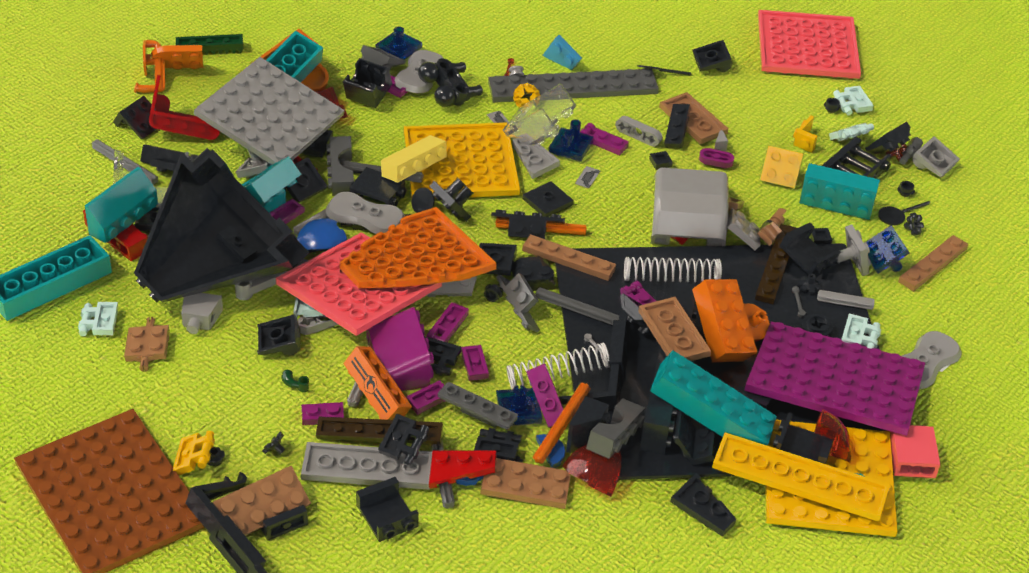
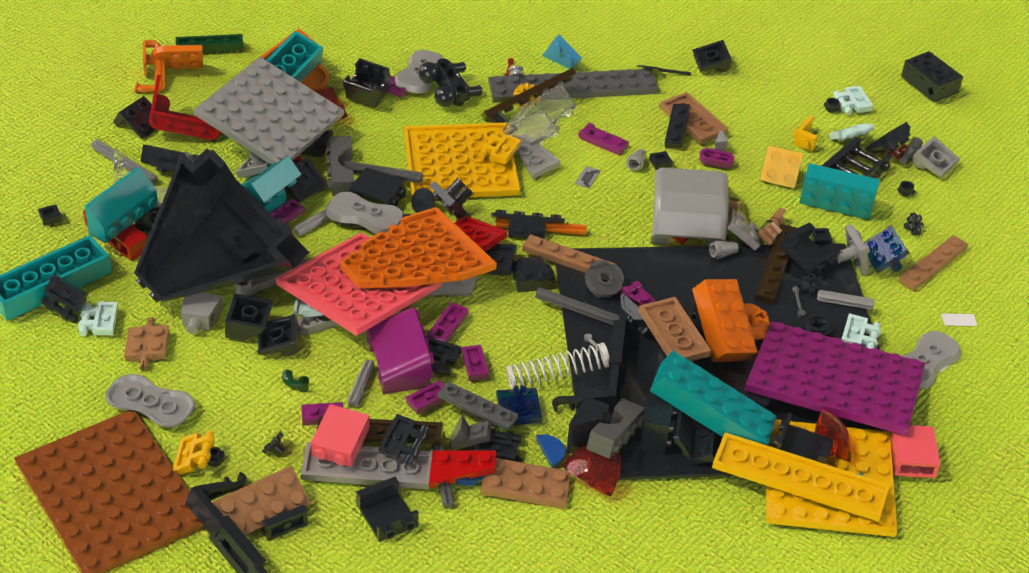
(50, 215): none -> black plate
(66, 293): none -> black plate
(140, 395): none -> light grey plate
(247, 317): none -> black slope
(321, 235): blue brick -> none
(340, 435): none -> coral brick
(376, 383): orange brick -> none
(381, 57): dark grey slope -> none
(399, 44): plate -> none
(413, 158): light yellow brick -> none
(466, 435): none -> dark grey slope
(481, 233): none -> red wing
(492, 292): black plate -> none
(500, 148): none -> yellow plate
(521, 297): dark grey bracket -> none
(523, 97): none -> dark brown plate
(545, 393): magenta plate -> none
(548, 199): black plate -> none
(561, 423): orange axle -> none
(571, 142): clear blue plate -> none
(597, 286): none -> dark grey plate
(627, 265): white piece -> none
(628, 127): light grey beam -> none
(636, 160): none -> light grey cone
(702, 505): black wing -> none
(722, 249): none -> light grey cone
(808, 44): coral plate -> none
(895, 216): black piece -> none
(932, 76): none -> black piece
(959, 319): none -> white sticker

